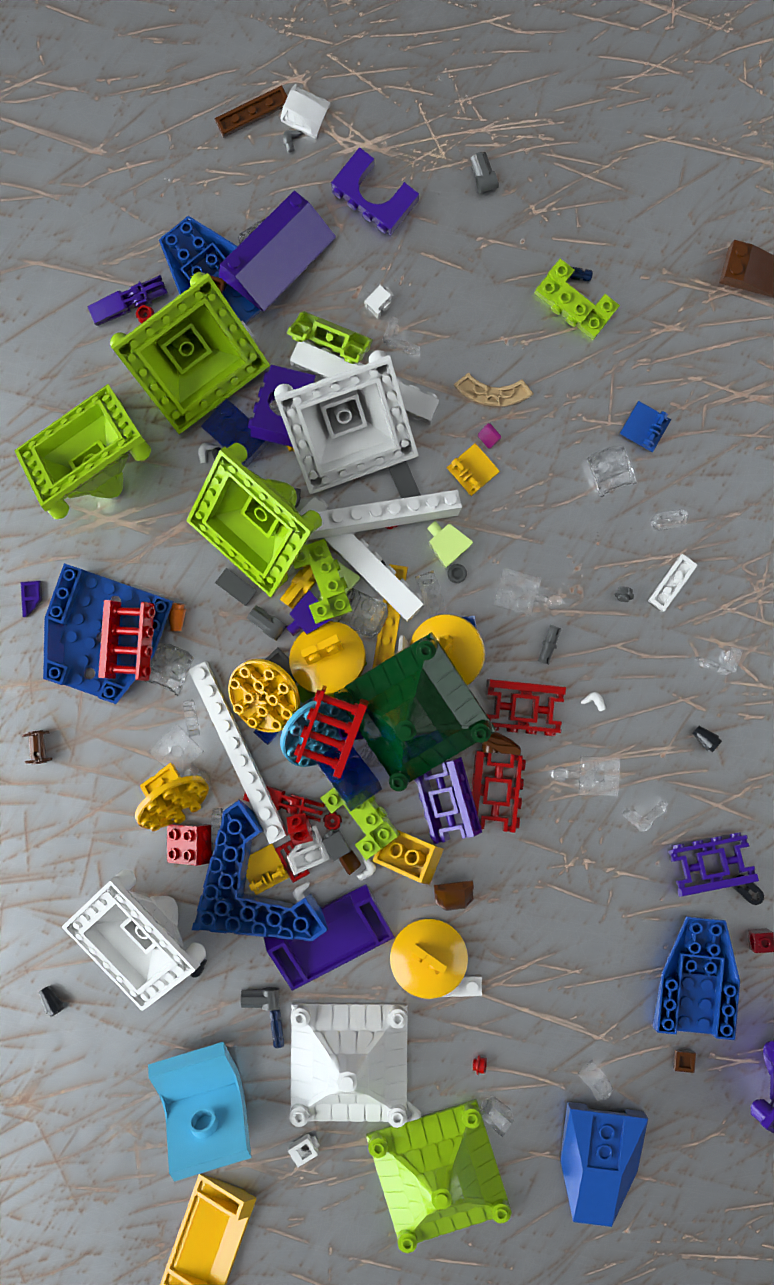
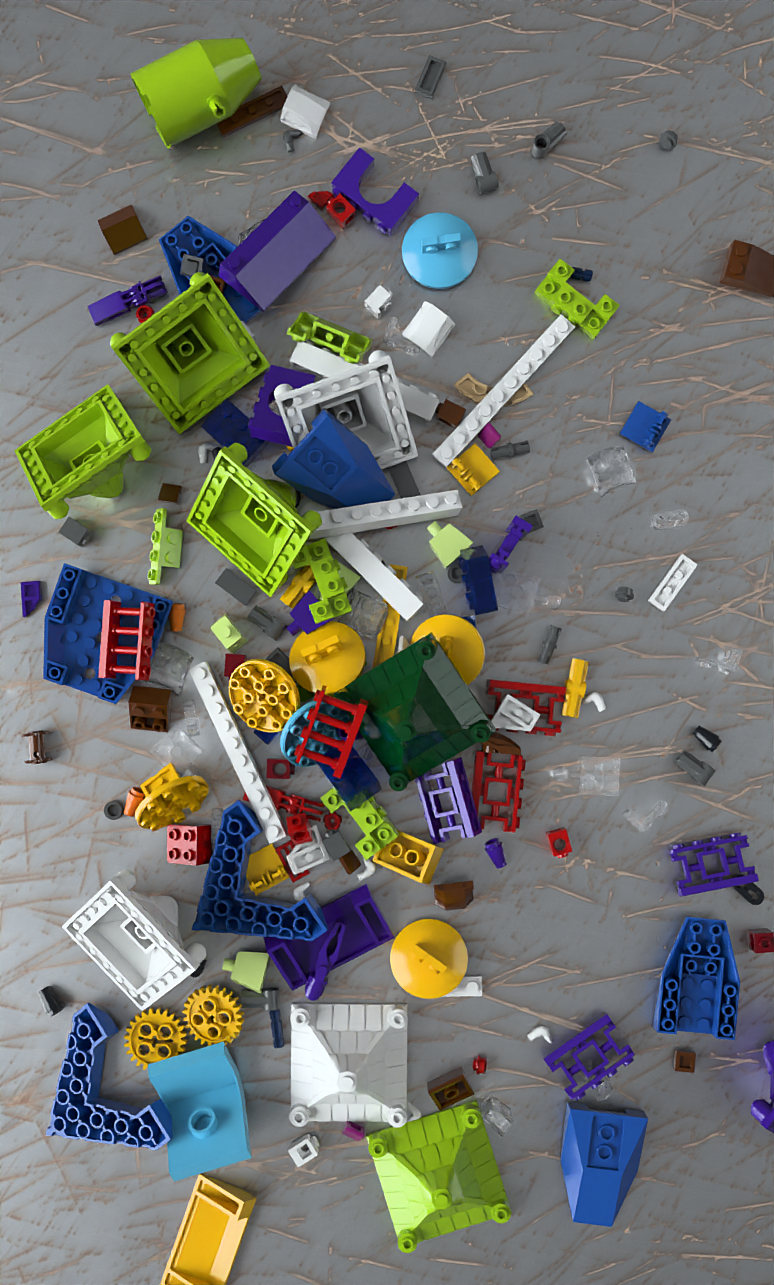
(75, 532): none -> dark grey brick
(77, 1106): none -> blue wedge
(114, 810): none -> dark grey tile
(122, 229): none -> reddish brown slope
(134, 798): none -> orange cone
(150, 708): none -> reddish brown slope
(156, 1021): none -> yellow gear
(166, 547): none -> lime bracket
(170, 493): none -> reddish brown slope
(191, 265): none -> dark grey plate
(196, 86): none -> lime piece
(213, 1015): none -> yellow gear
(228, 633): none -> yellowish green torso
(232, 661): none -> dark red brick
(248, 969): none -> yellowish green torso
(271, 768): none -> dark red brick
(317, 981): none -> dark purple arm
(320, 198): none -> red tile
(334, 467): none -> blue wedge
(343, 218): none -> red brick
(353, 1131): none -> magenta slope
(429, 328): none -> white slope
(430, 77): none -> dark grey tile
(439, 250): none -> medium azure bracket
(450, 413): none -> reddish brown brick
(450, 1088): none -> reddish brown slope
(477, 580): none -> clear blue brick
(495, 851): none -> dark purple cone
(503, 390): none -> white plate
(510, 450): none -> dark grey pin
(514, 715): none -> white wing
(516, 532): none -> dark purple fence
(534, 519): none -> dark grey plate
(540, 1031): none -> white animal
(548, 139): none -> dark grey piece
(552, 836): none -> red brick
(575, 688): none -> yellow piece
(581, 1044): none -> dark purple fence
(668, 139): none -> dark grey plate
(699, 770): none -> dark grey piece

